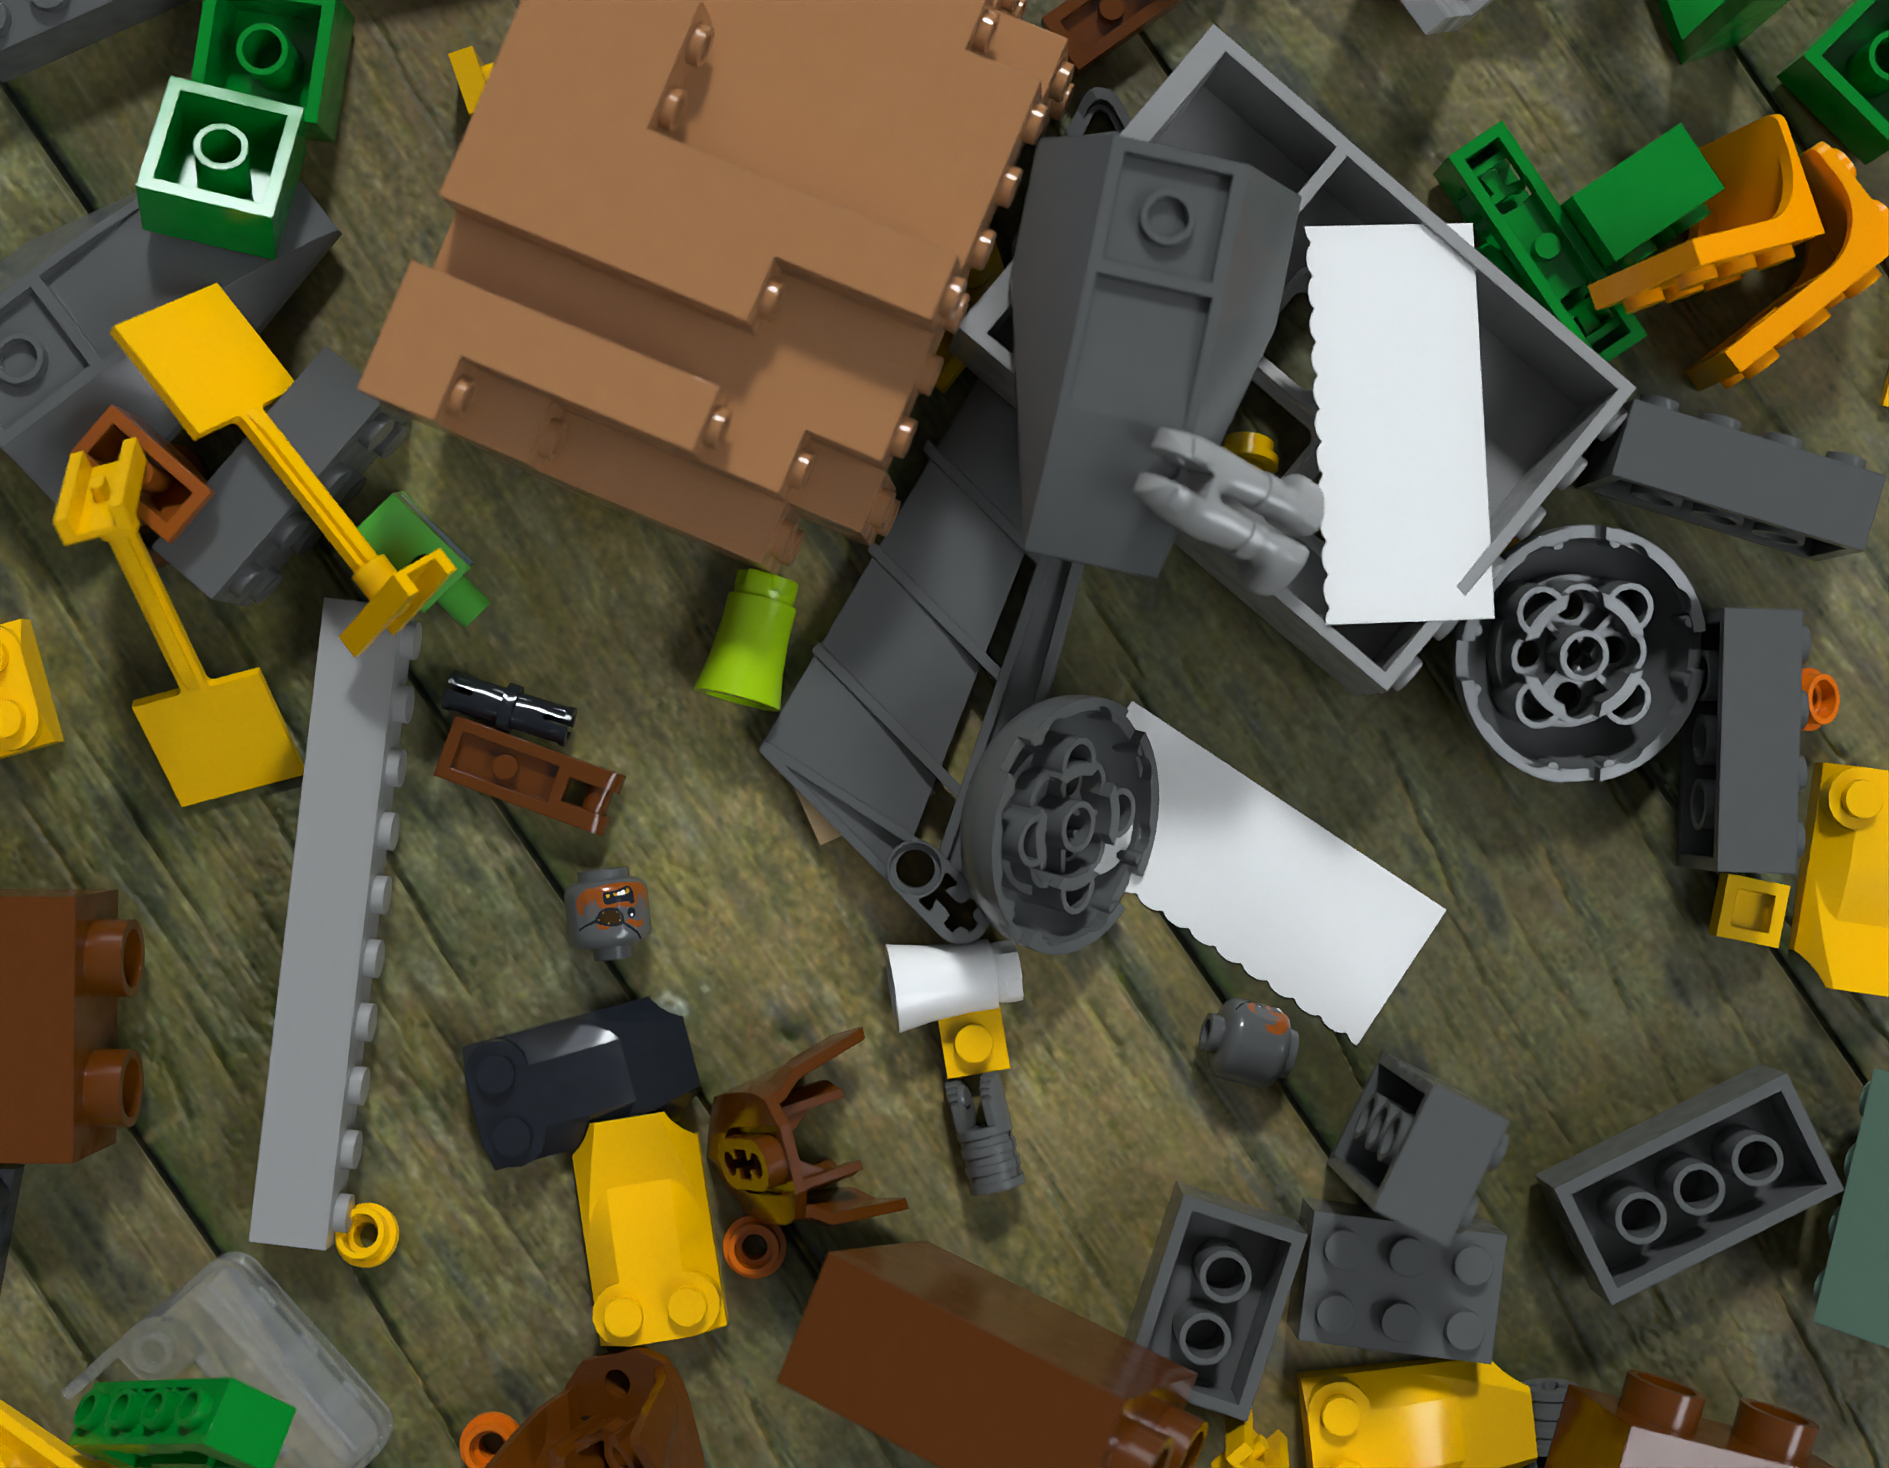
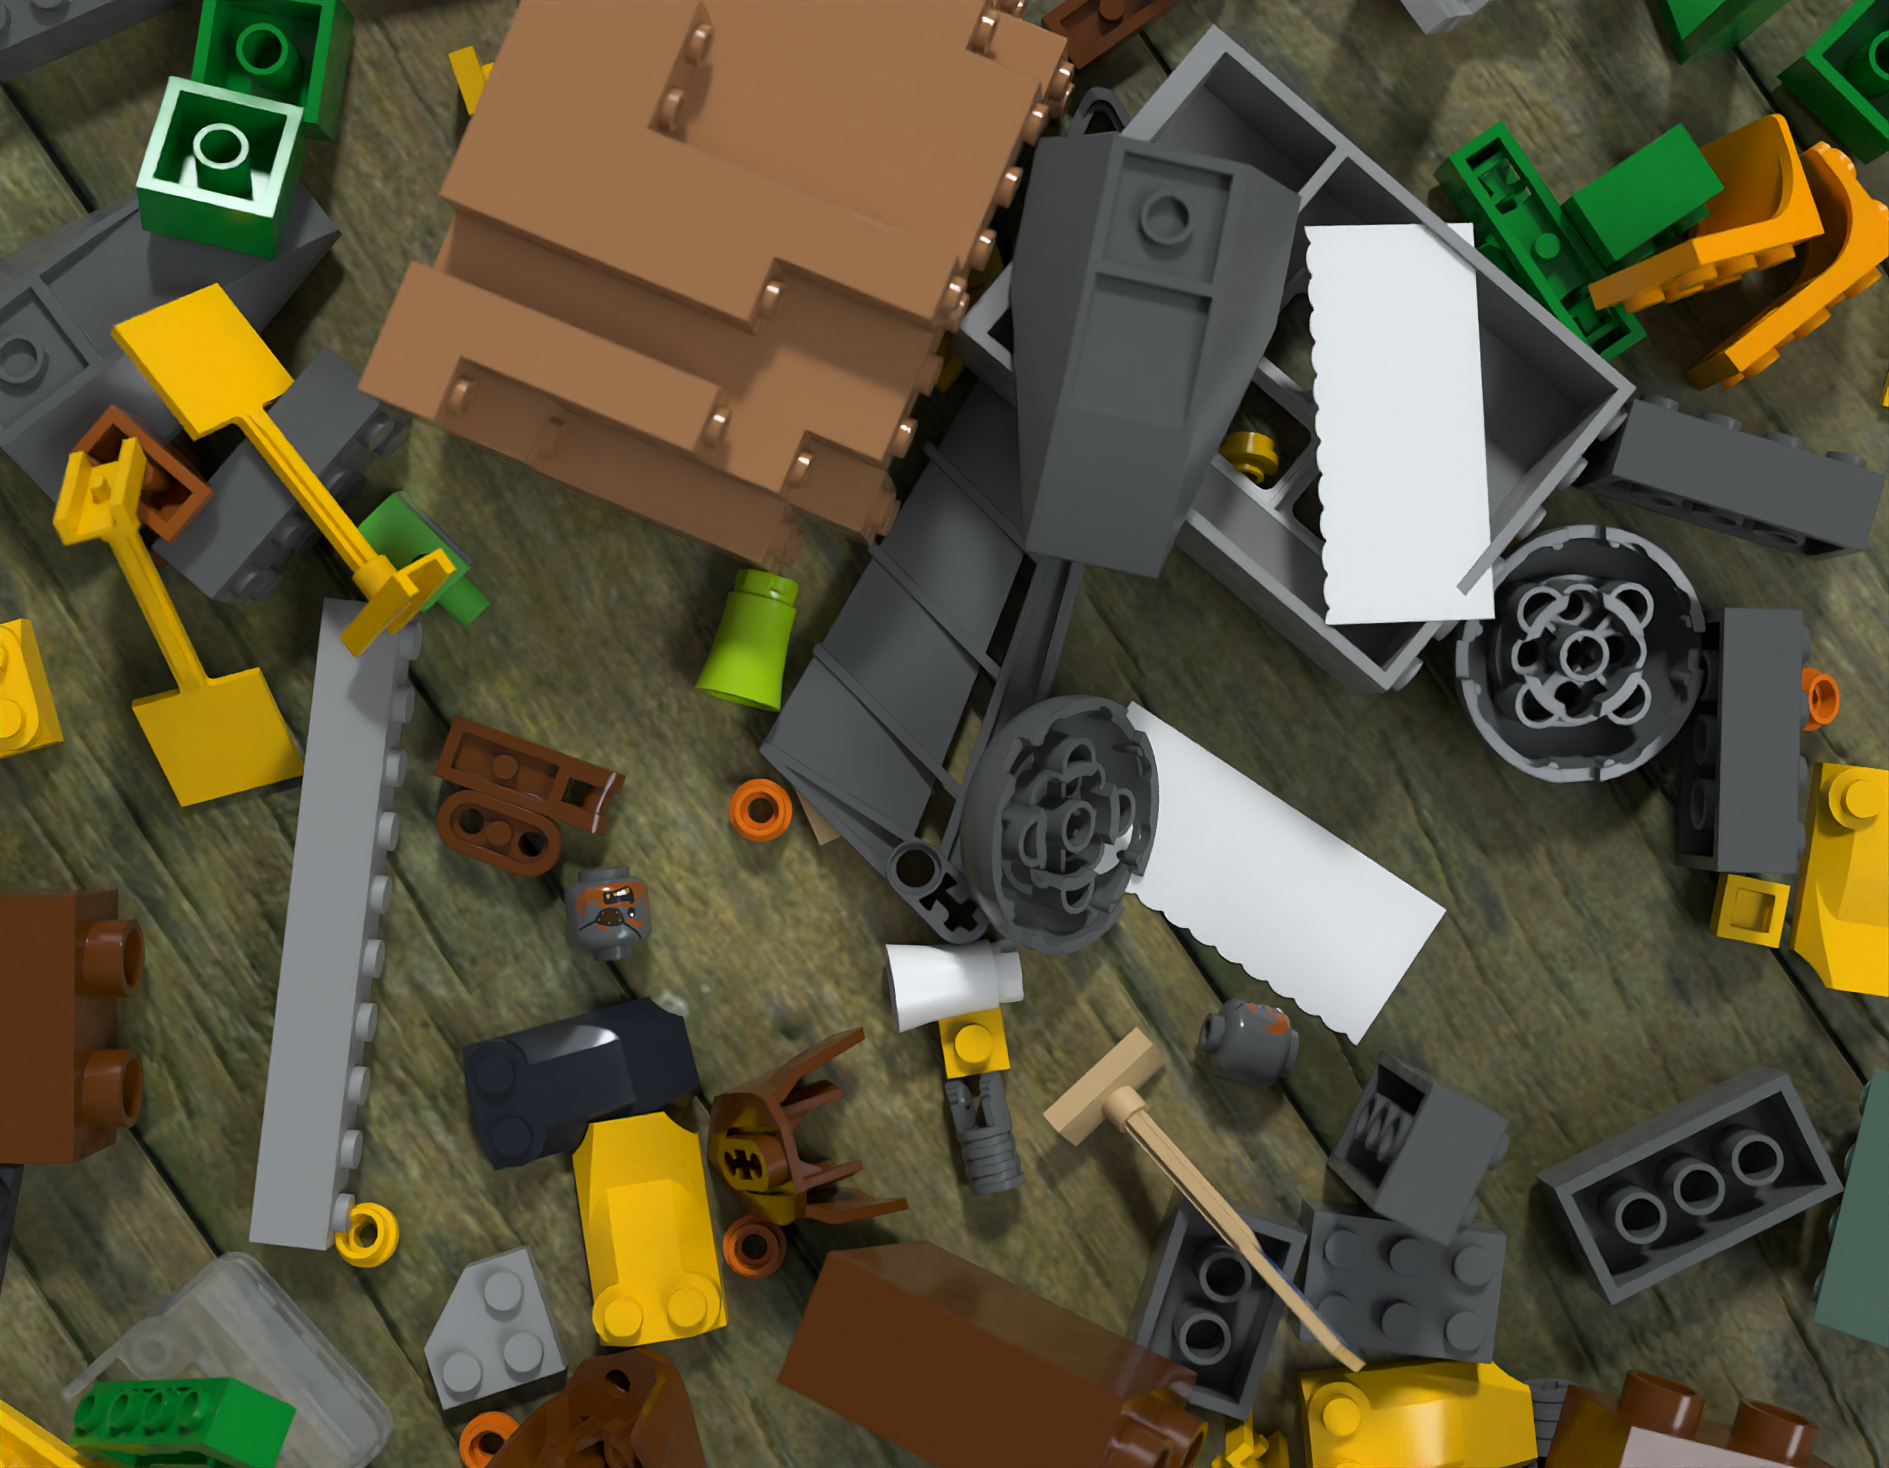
(494, 1330): none -> light grey plate
(501, 835): none -> reddish brown plate
(509, 708): black pin -> none
(741, 817): none -> orange plate
(1111, 1093): none -> tan piece
(1195, 507): light grey piece -> none

